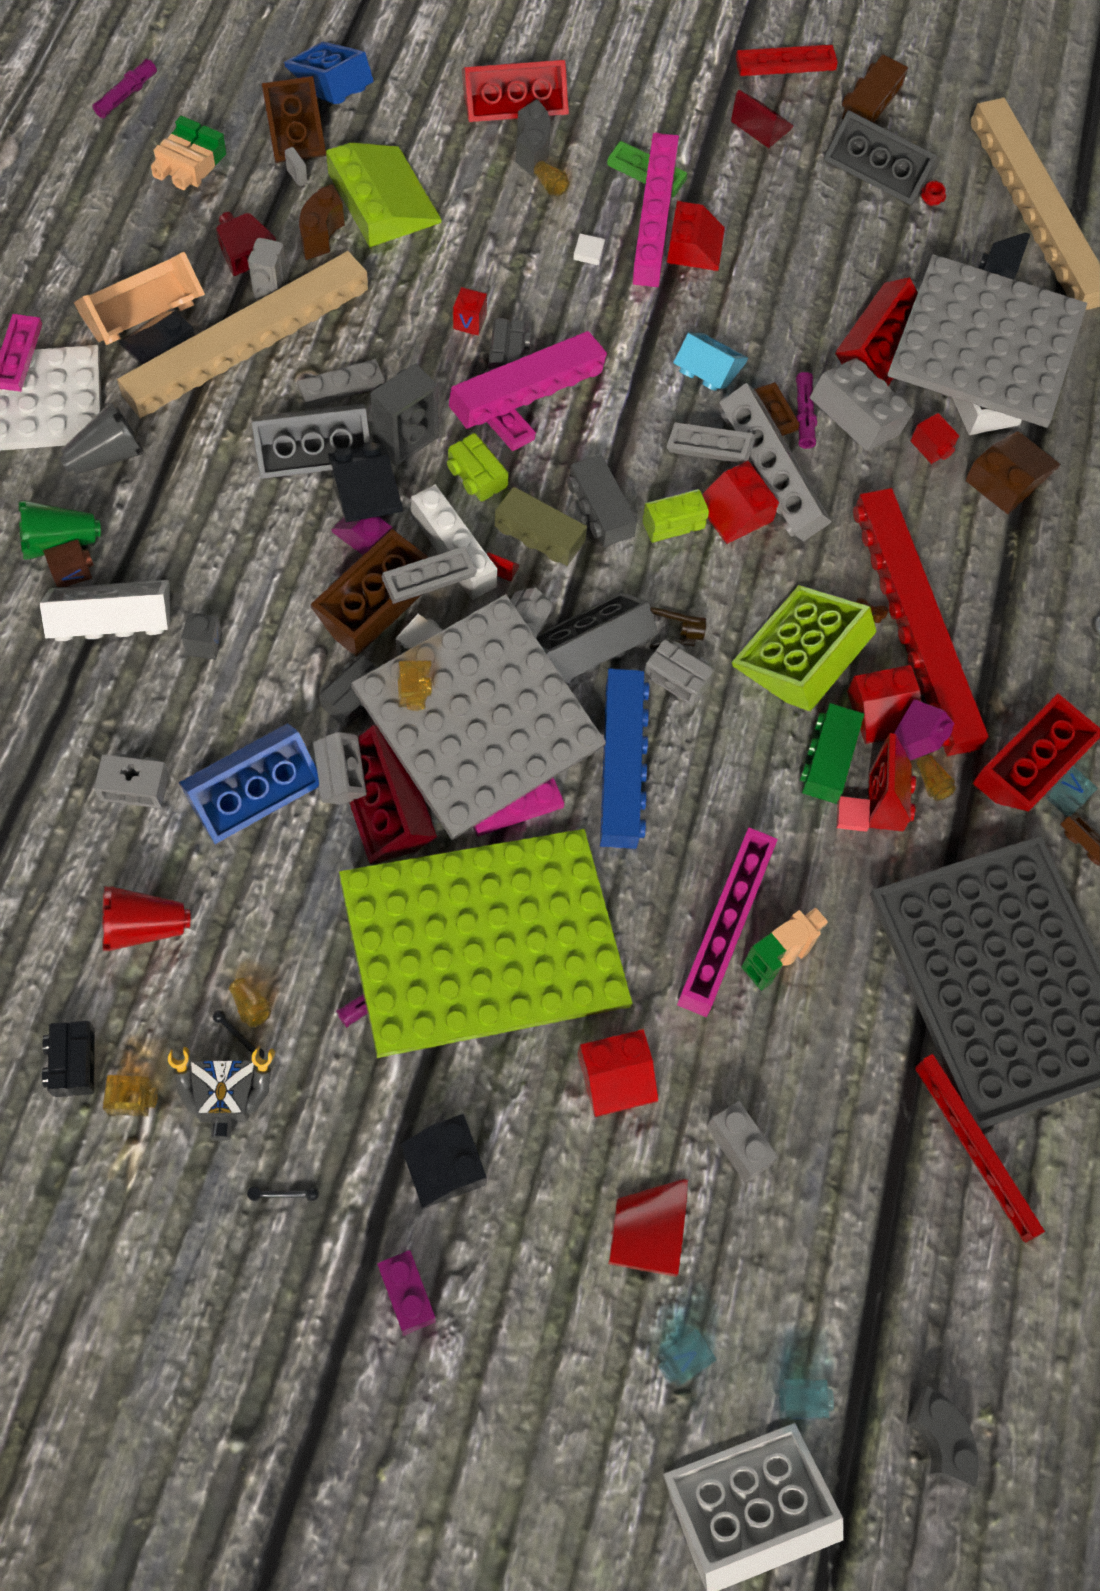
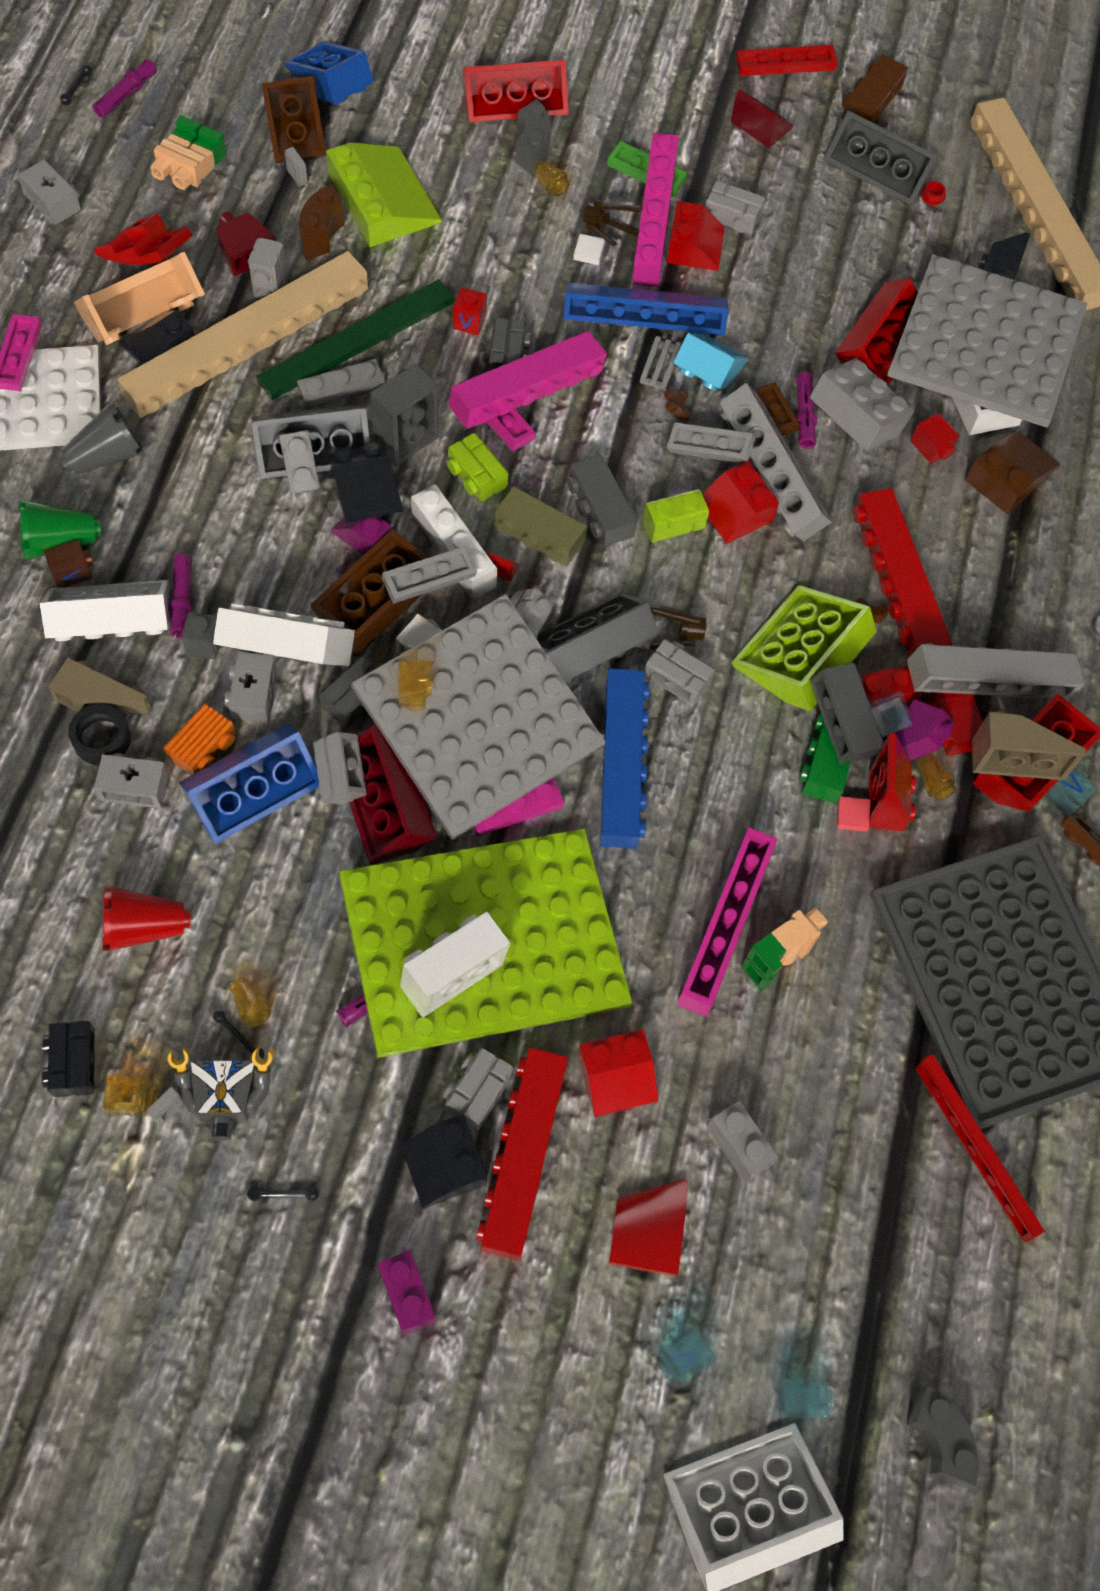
(49, 192): none -> light grey brick
(66, 98): none -> black hinge
(81, 686): none -> dark tan slope
(93, 714): none -> black tyre
(143, 242): none -> red slope
(165, 1107): none -> light grey tile
(181, 589): none -> magenta pin
(200, 740): none -> orange brick
(251, 687): none -> light grey brick
(284, 634): none -> white brick
(299, 461): none -> light grey brick
(355, 339): none -> dark green tile
(453, 963): none -> white brick
(478, 1088): none -> light grey brick
(523, 1155): none -> red brick
(597, 216): none -> dark brown plant
(646, 308): none -> blue brick
(665, 346): none -> light grey tile
(675, 402): none -> reddish brown piece
(735, 207): none -> light grey brick
(847, 713): none -> dark grey brick
(891, 713): none -> clear light blue brick
(994, 671): none -> light grey brick
(1022, 748): none -> dark tan slope

